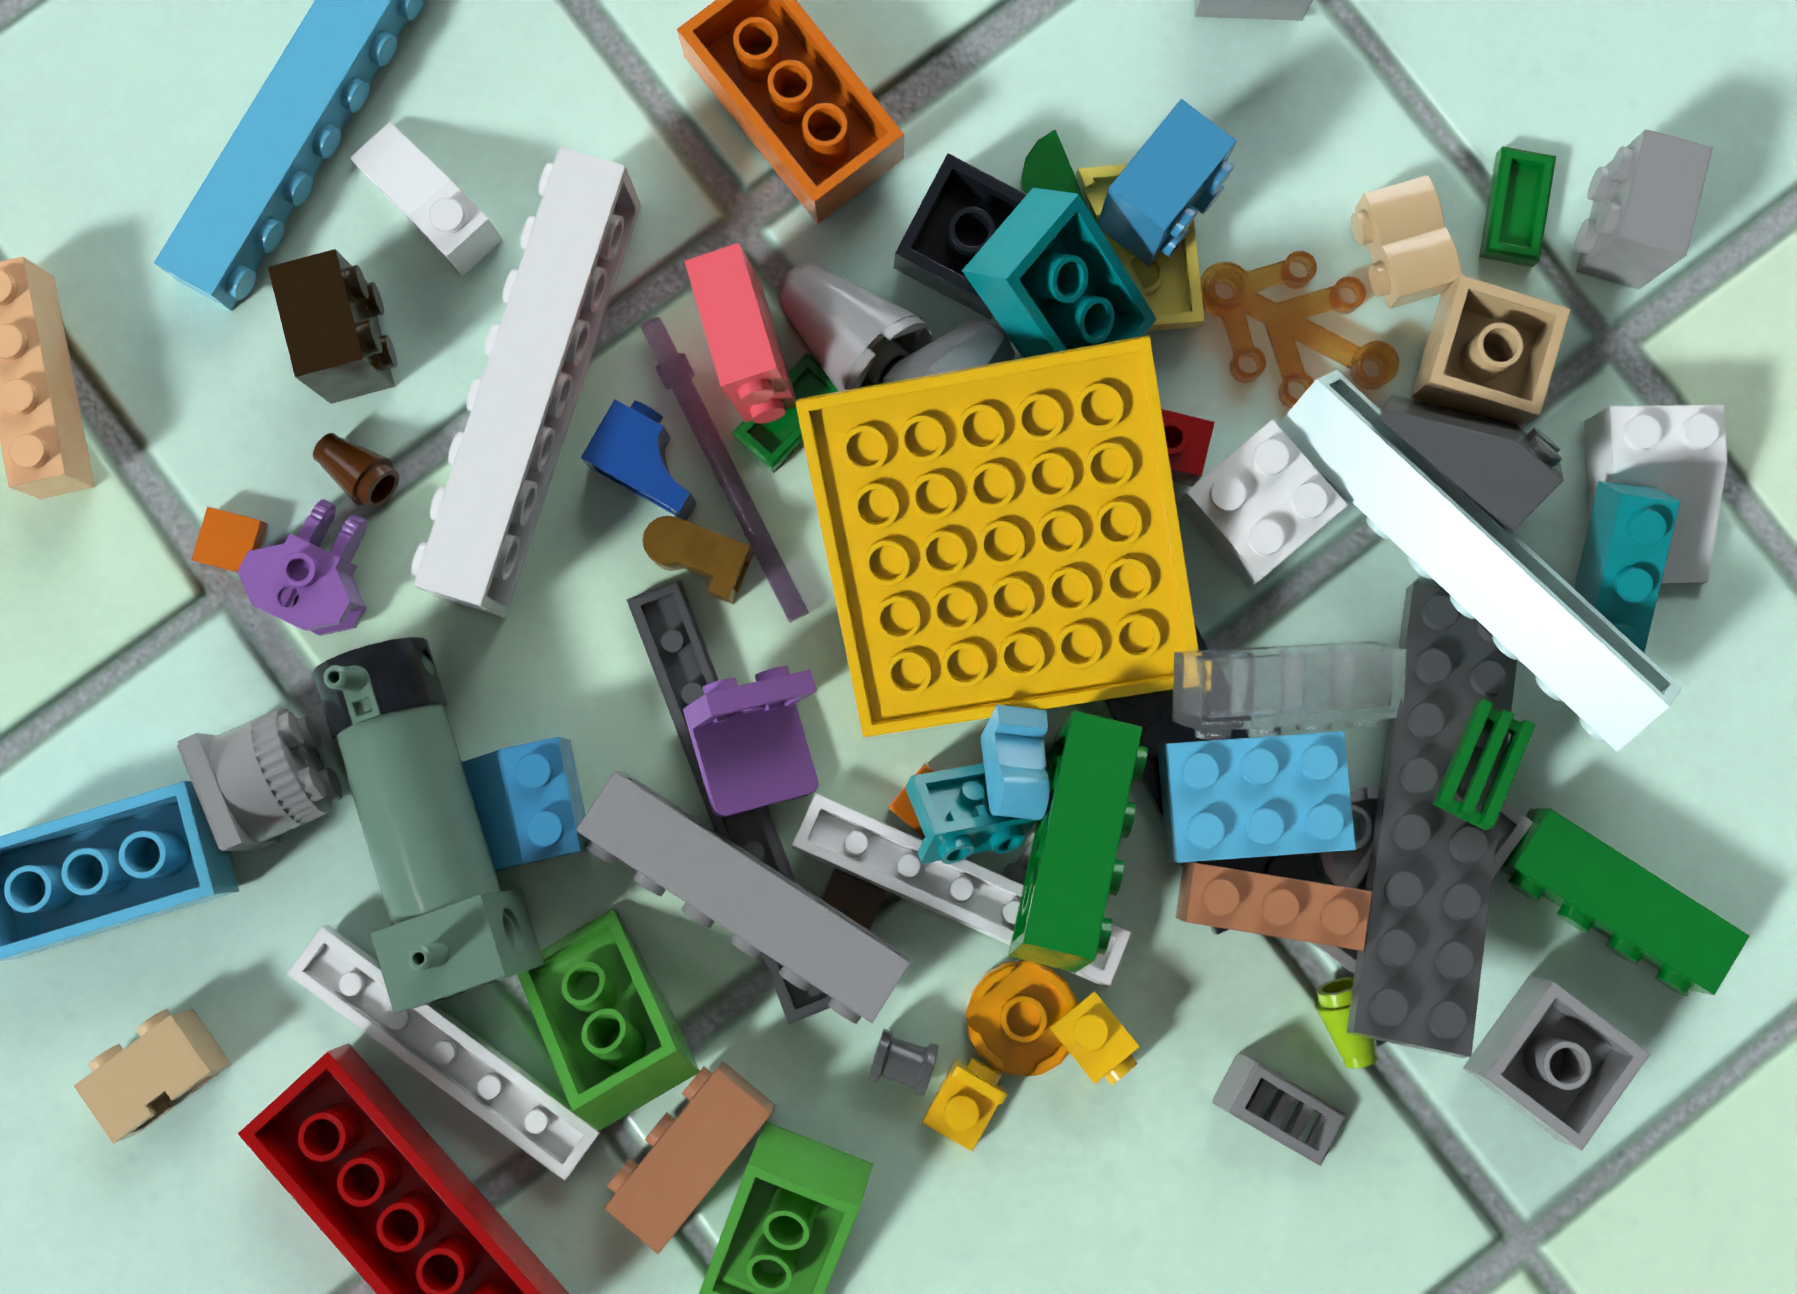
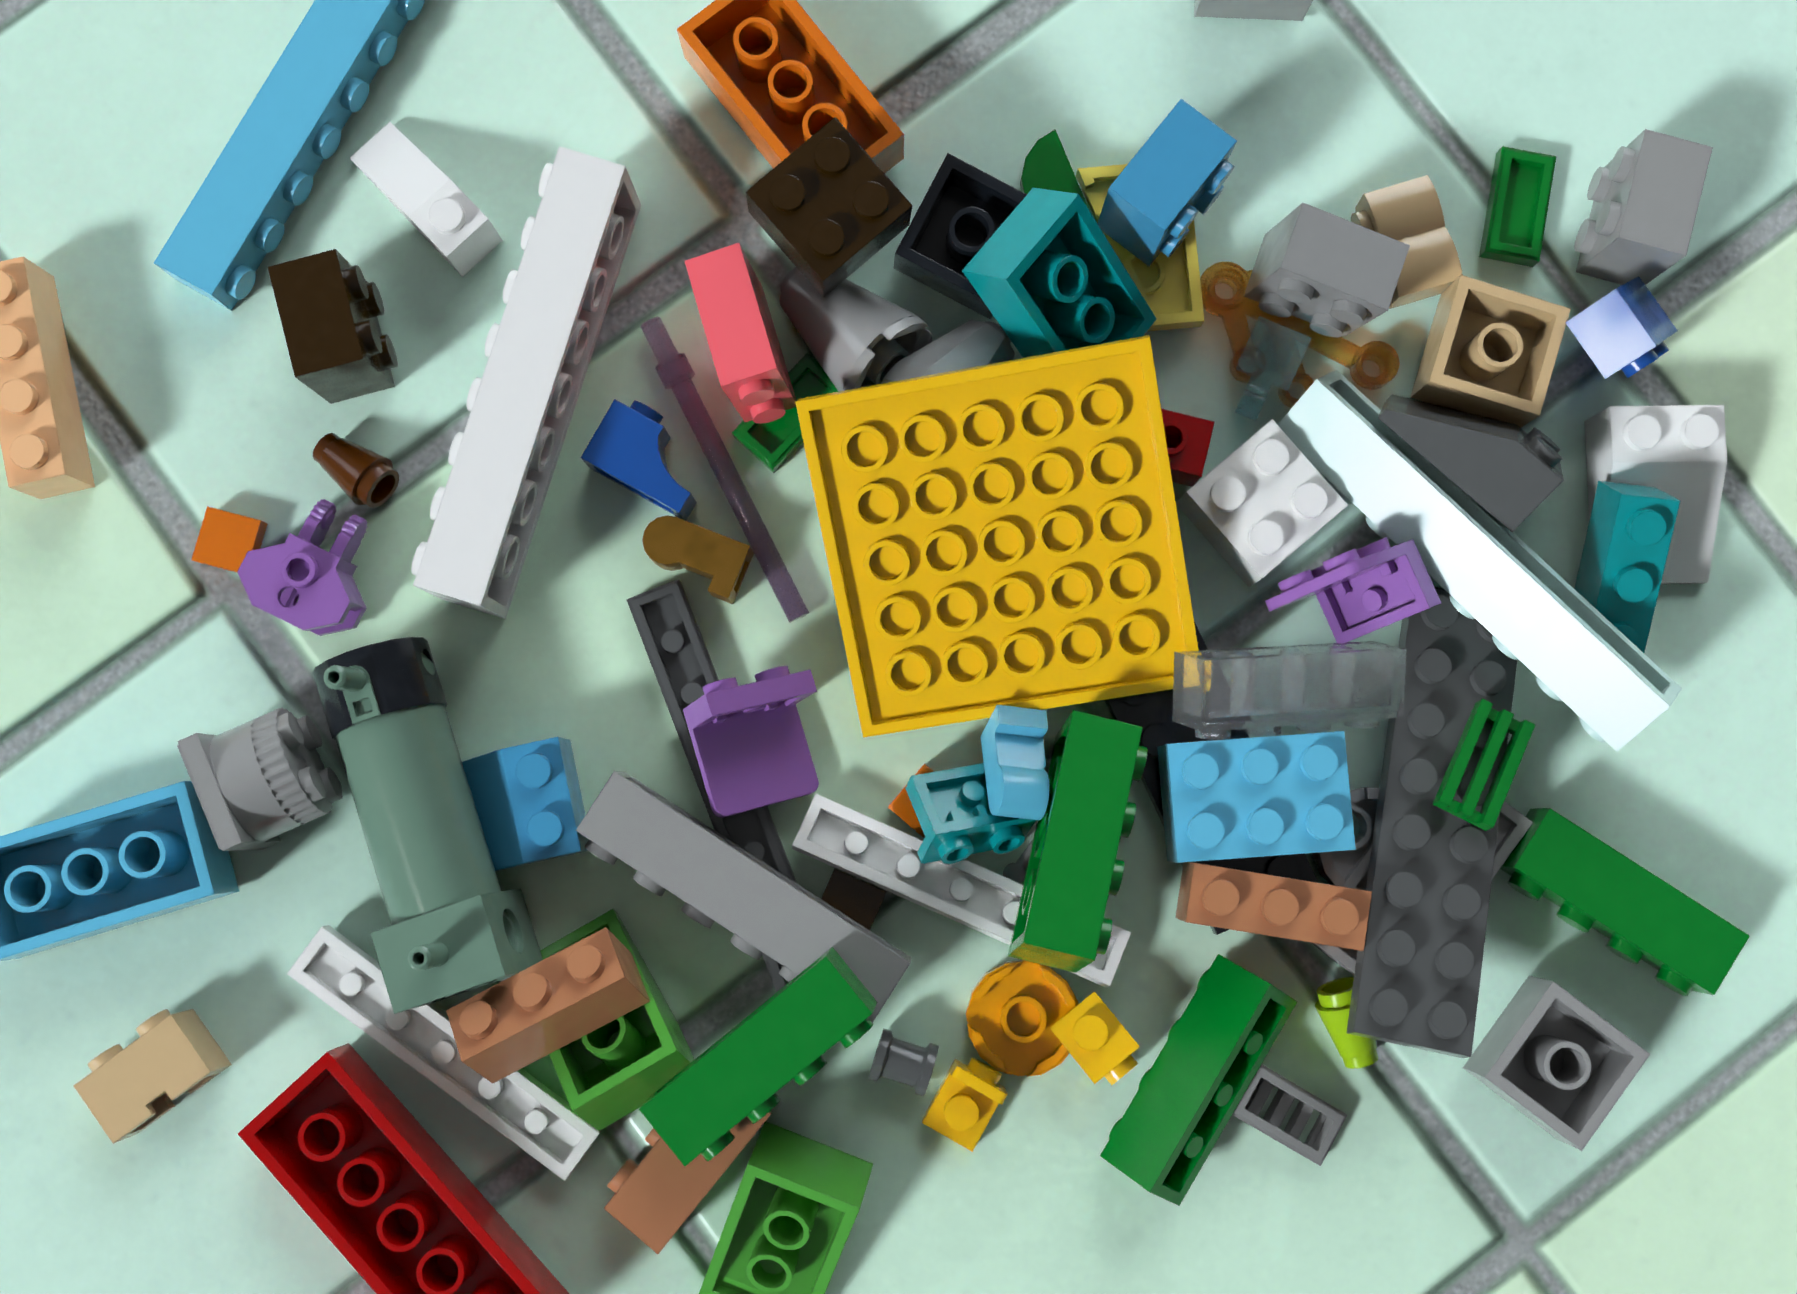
(547, 1006): none -> nougat brick
(759, 1057): none -> green brick
(829, 207): none -> dark brown brick
(1197, 1079): none -> green brick
(1270, 359): none -> clear light blue plate
(1326, 271): none -> light grey brick
(1364, 588): none -> medium lavender bracket
(1623, 329): none -> brick

